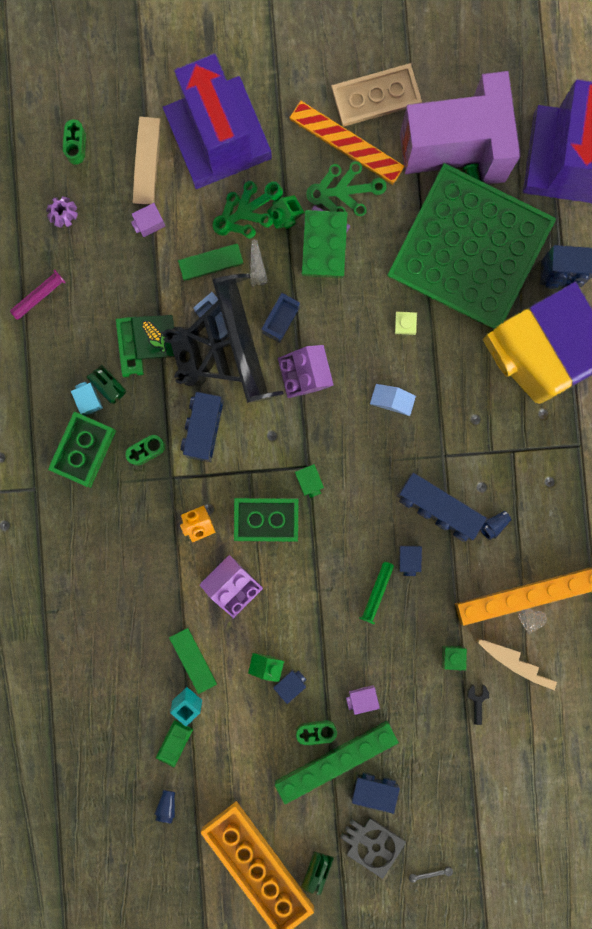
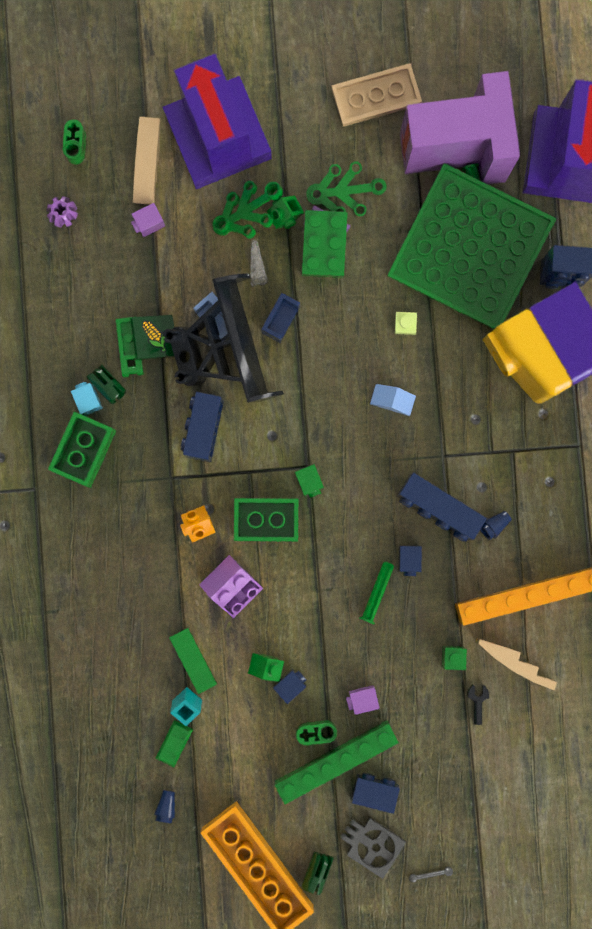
(37, 295): magenta axle -> none
(143, 458): green beam -> none
(210, 262): green tile -> none
(305, 371): medium lavender slope -> none
(346, 142): tile -> none
(532, 619): clear tile -> none

